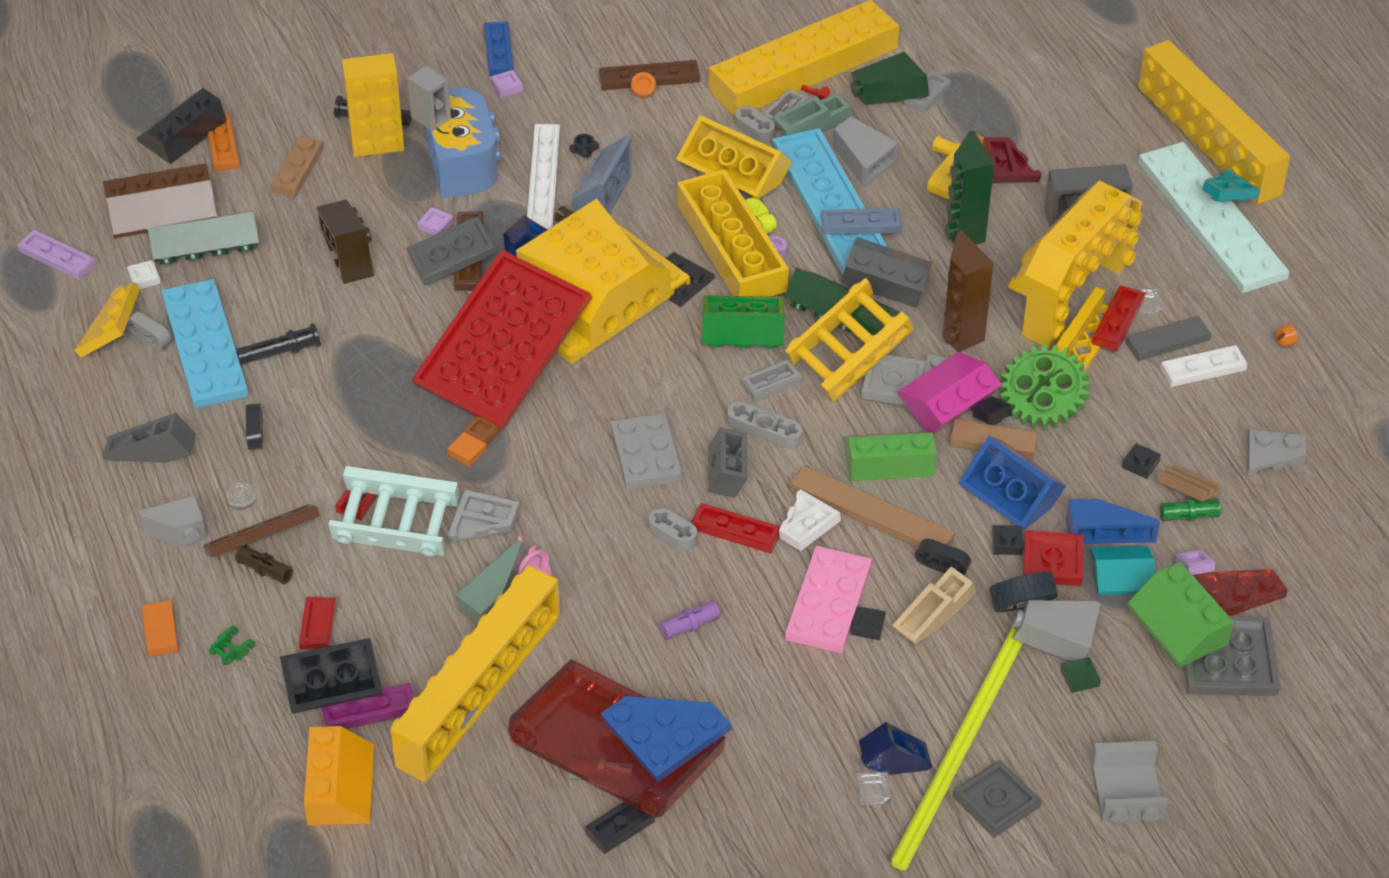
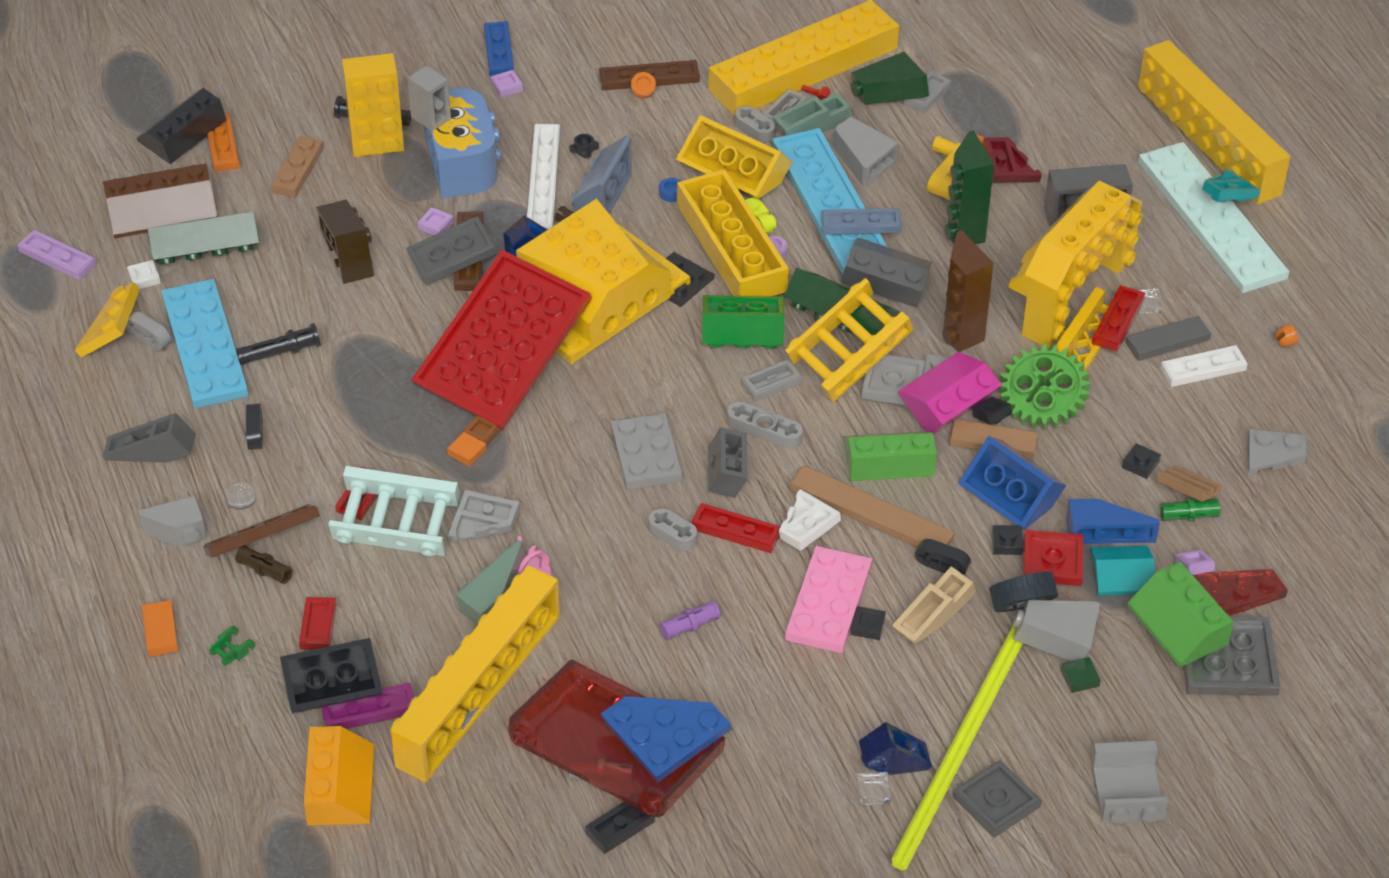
(668, 189): none -> blue tile

